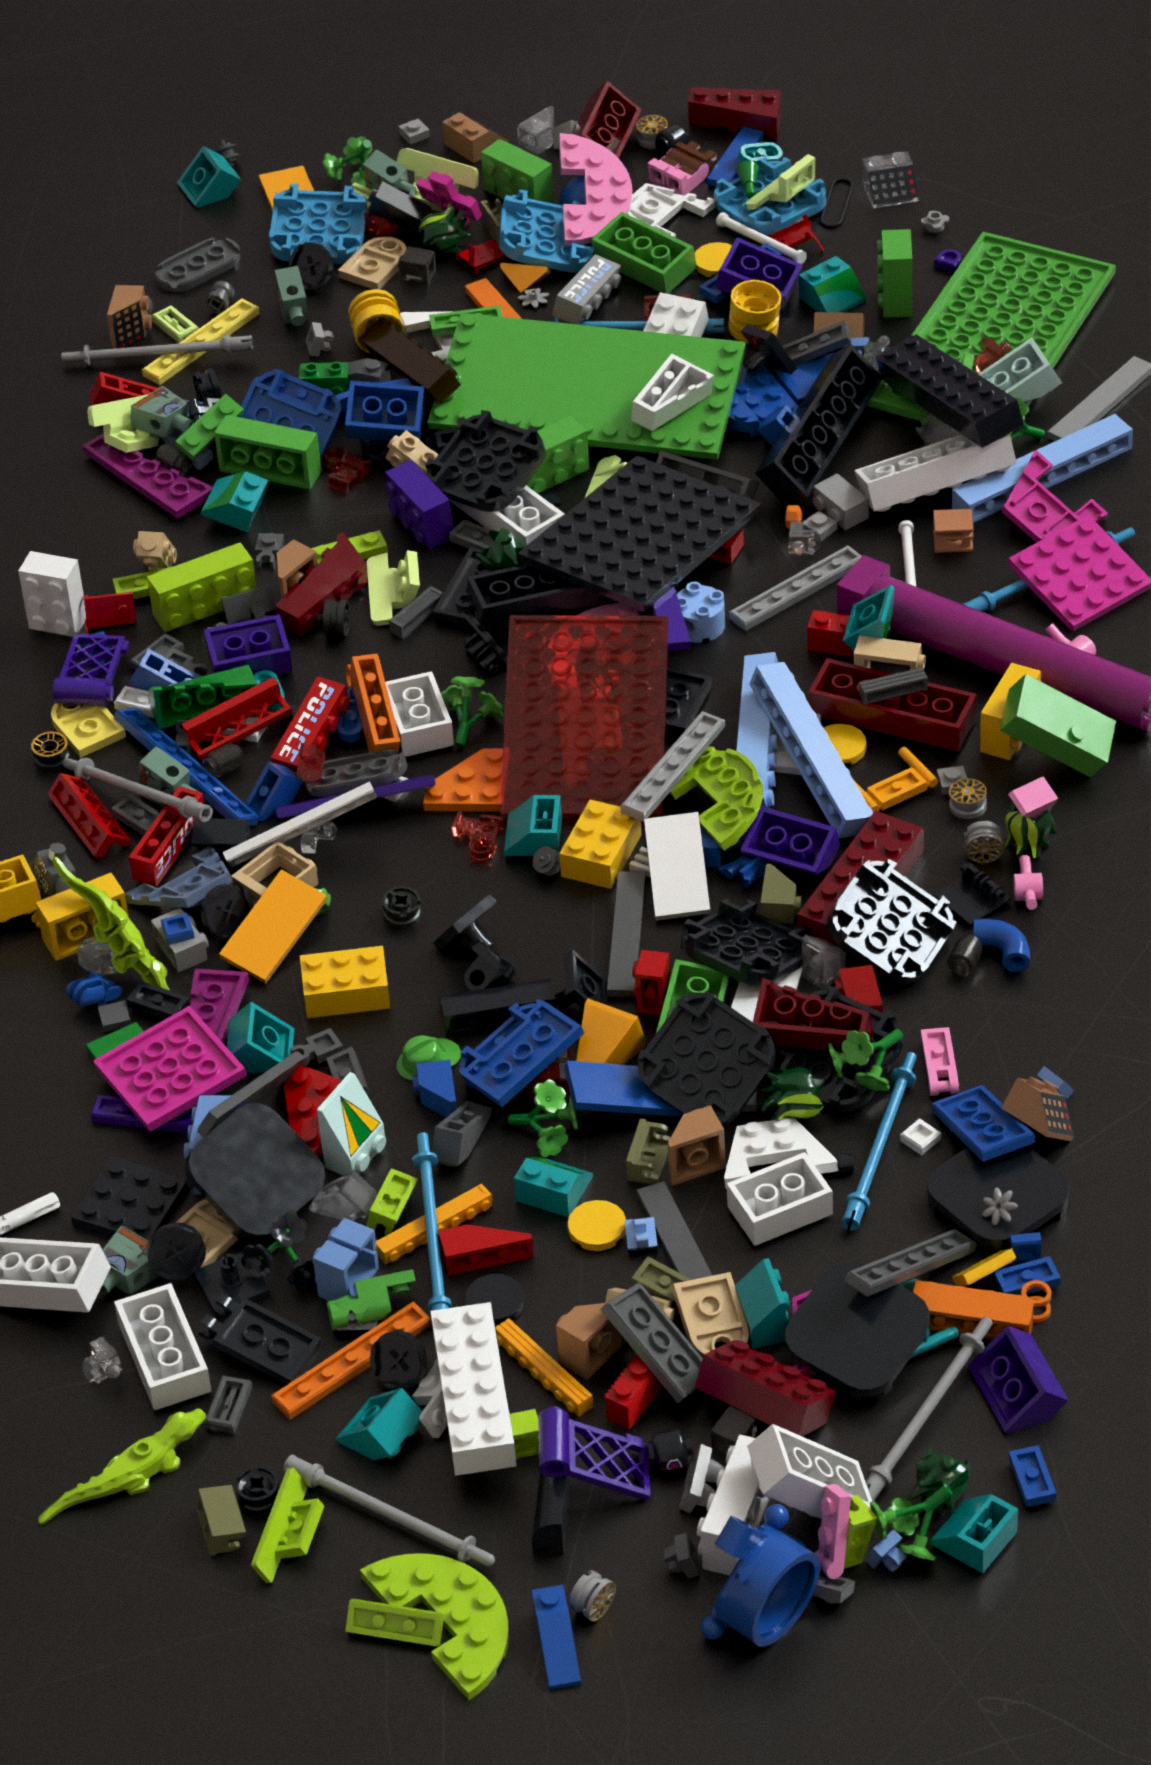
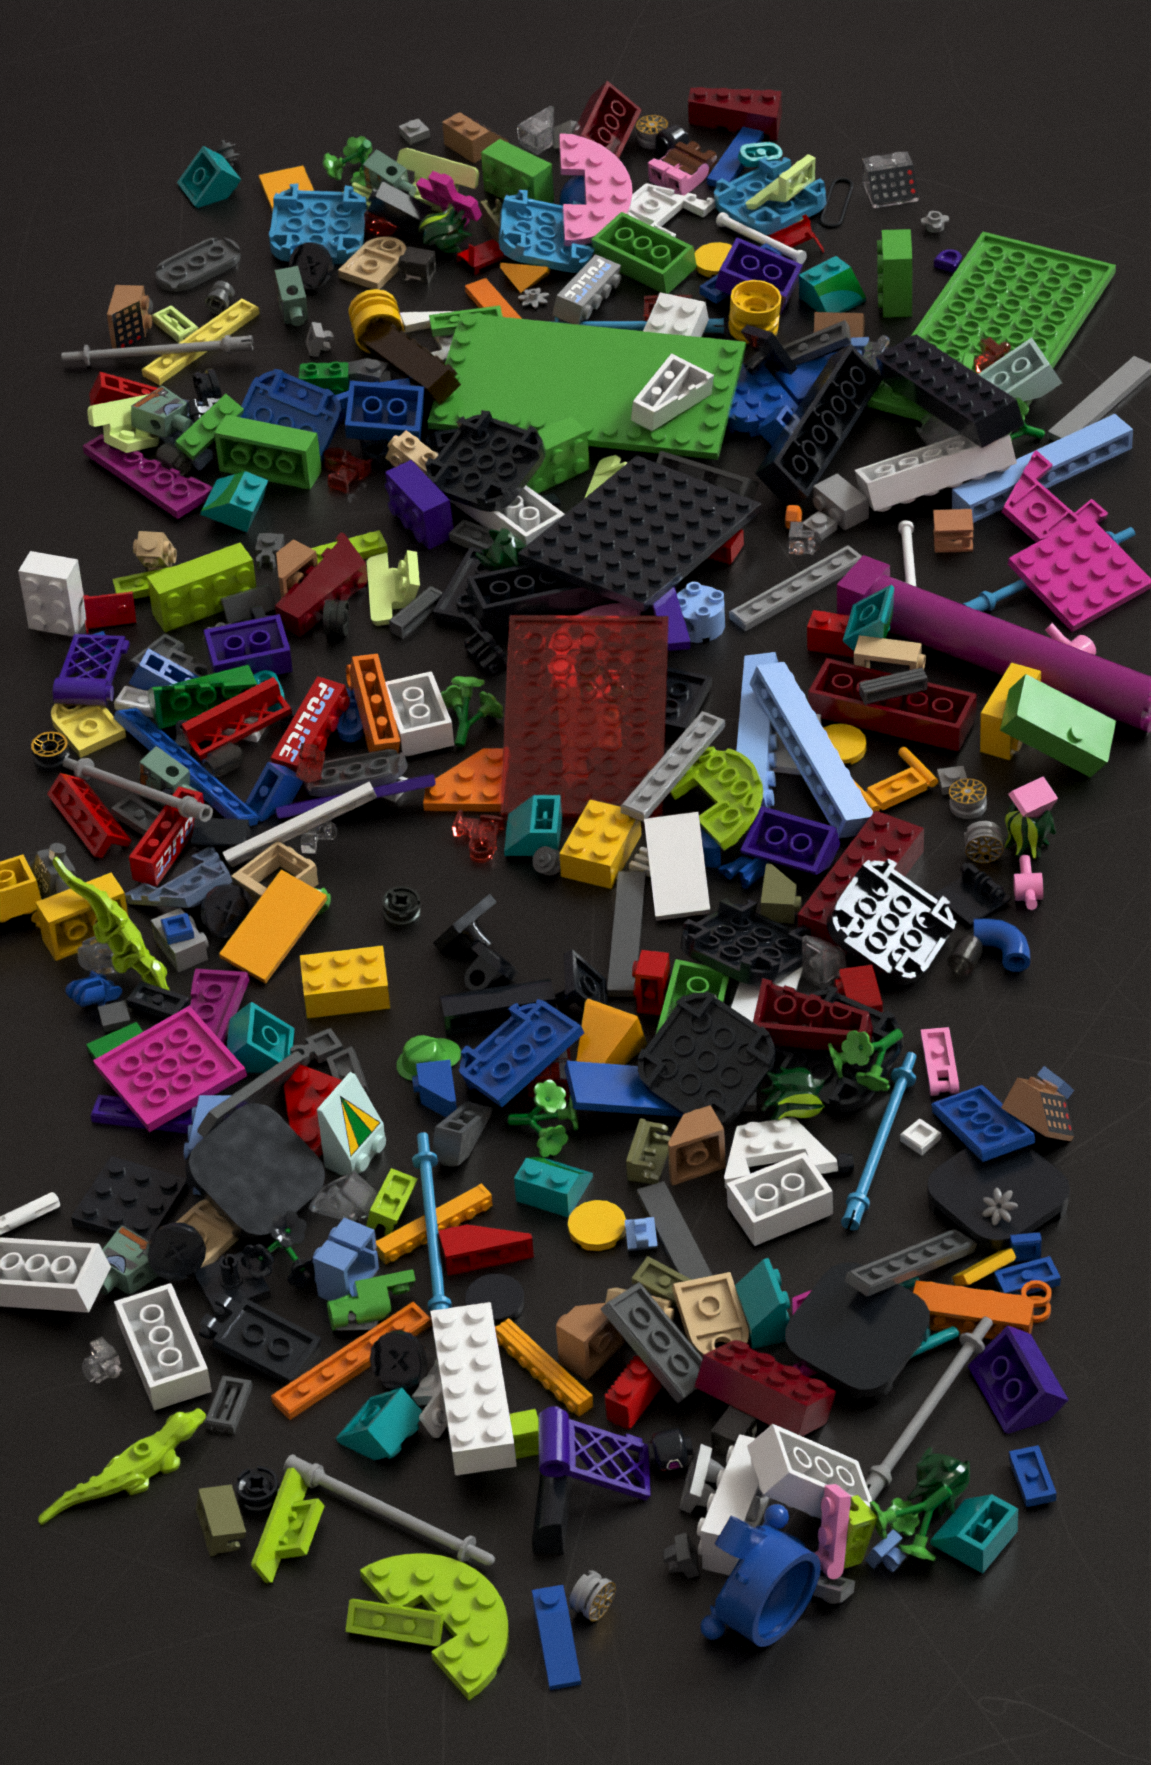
(748, 175): green cone -> none

